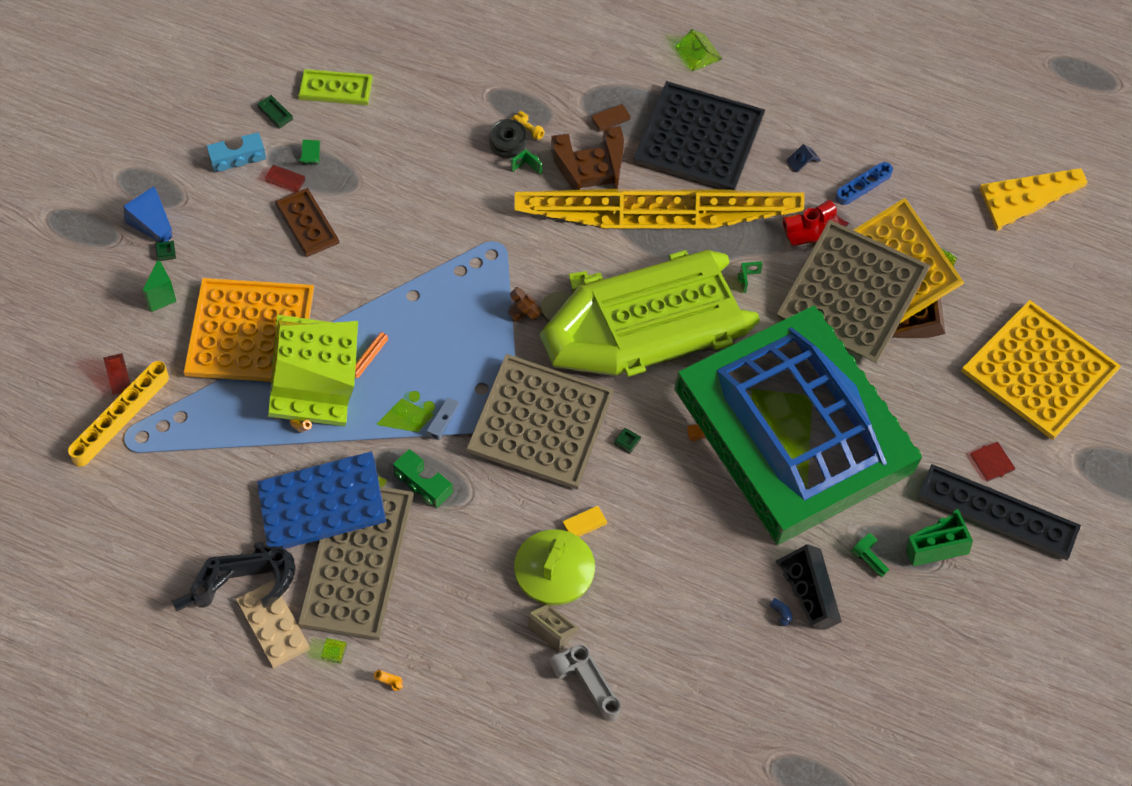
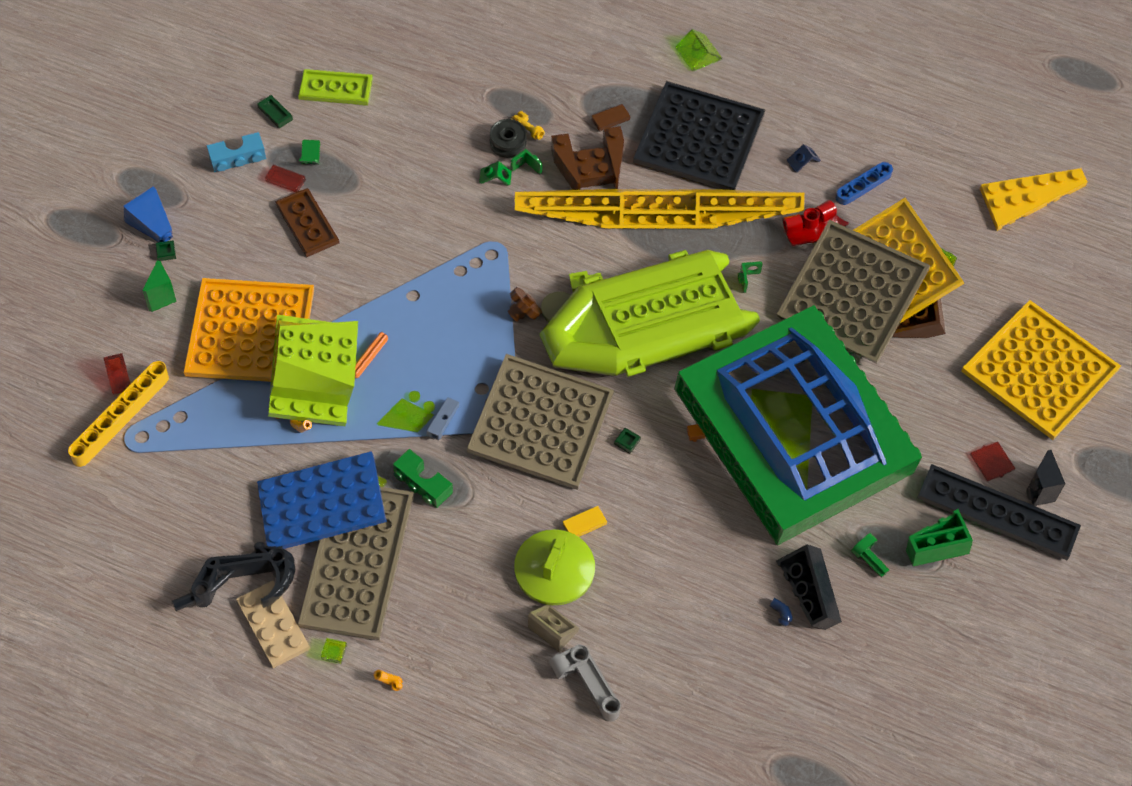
(495, 171): none -> green bracket
(1046, 482): none -> black slope

